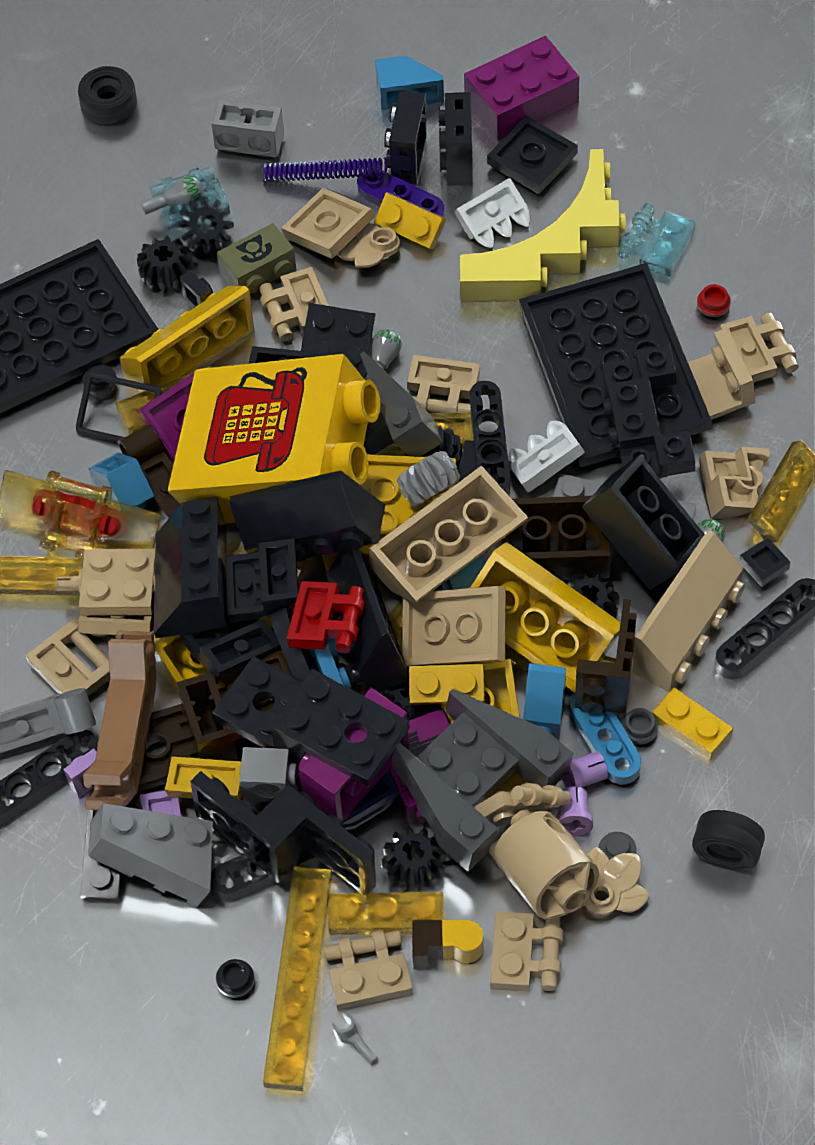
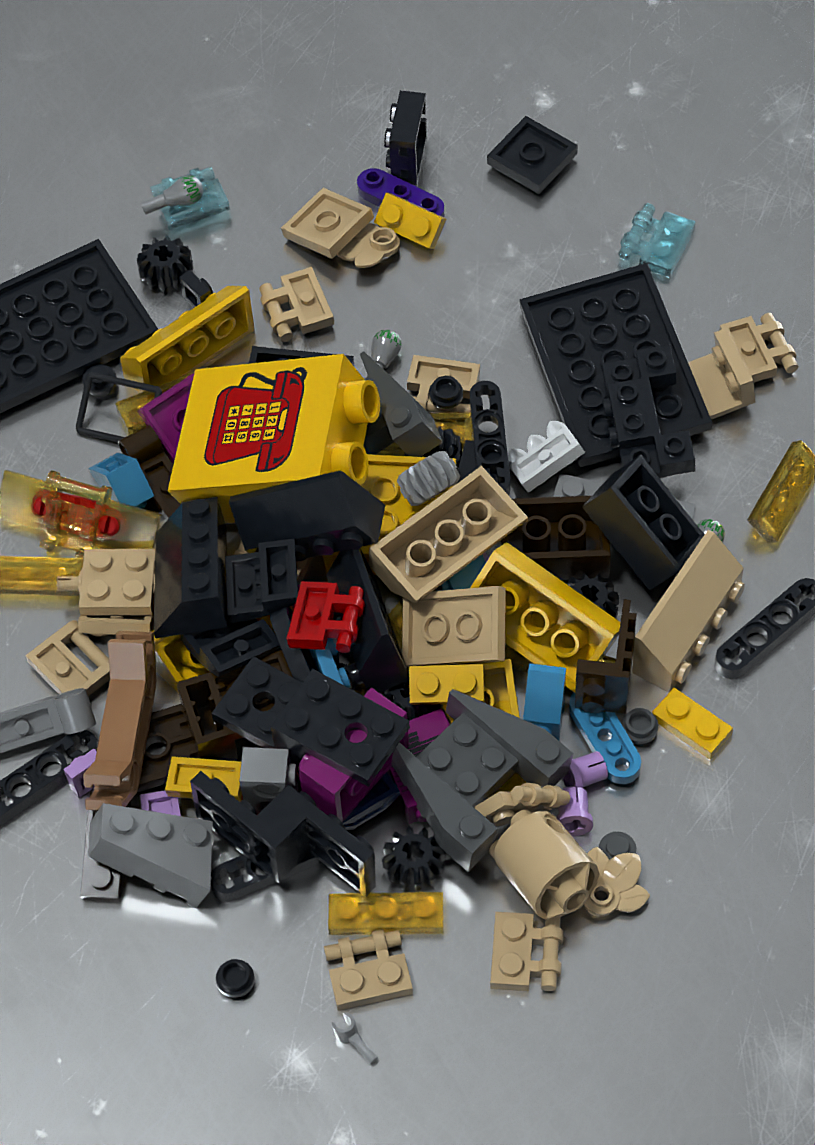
(105, 80): black tyre -> none
(199, 214): black gear -> none
(247, 128): light grey brick -> none
(257, 259): olive brick -> none
(297, 979): clear yellow plate -> none
(324, 168): dark purple piece -> none
(338, 332): black plate -> none
(406, 75): dark azure slope -> none
(445, 941): leg -> none
(446, 392): none -> black plate
(456, 138): black piece -> none
(493, 211): white plate -> none
(520, 84): magenta brick -> none
(557, 249): light yellow arch -> none
(713, 300): red plate -> none
(728, 839): black tyre -> none
(732, 480): tan slope -> none
(764, 562): black plate -> none

